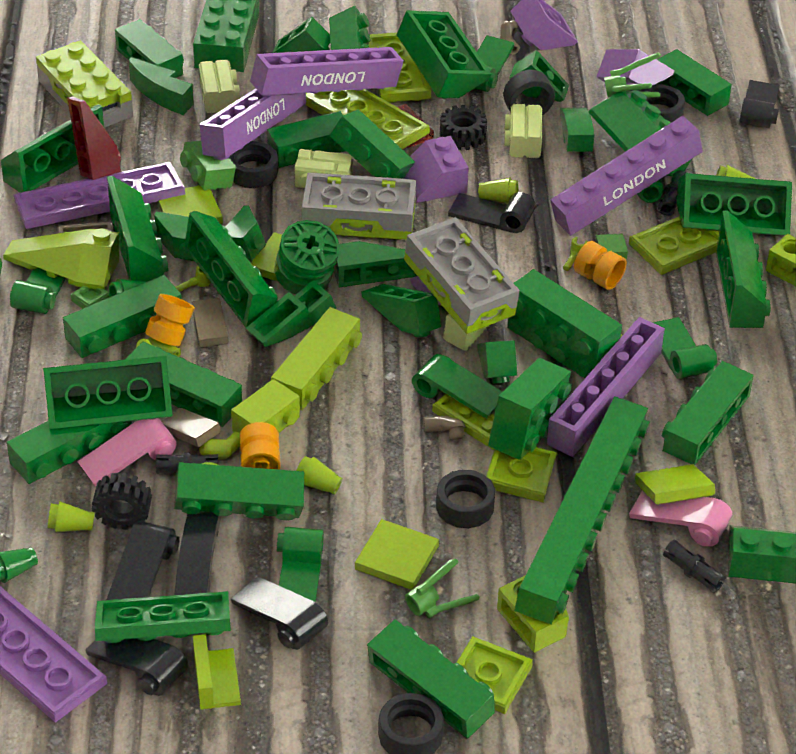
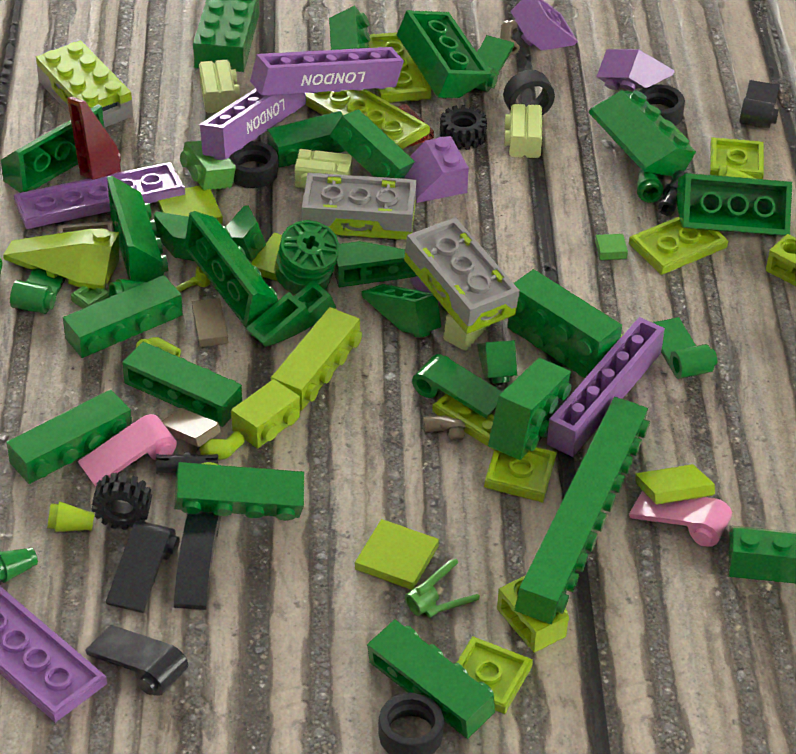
(107, 392): green slope -> none
(145, 44): brick -> none
(161, 86): green slope -> none
(162, 616): green plate -> none
(169, 321): light orange wheel -> none
(215, 675): lime panel -> none
(260, 446): light orange wheel -> none
(295, 616): door -> none
(301, 560): green door -> none
(305, 37): green slope -> none
(319, 475): lime cone -> none
(463, 515): black tyre -> none
(498, 190): lime cone -> none
(504, 217): black door -> none
(537, 62): green slope -> none
(574, 250): lime hand -> none
(577, 129): green slope -> none
(600, 265): light orange wheel -> none
(616, 83): bright green plant -> none
(626, 175): medium lavender brick -> none
(694, 566): black pin -> none
(697, 83): green brick -> none
(707, 412): green brick -> none
(740, 154): none -> lime tile
(741, 275): green slope -> none

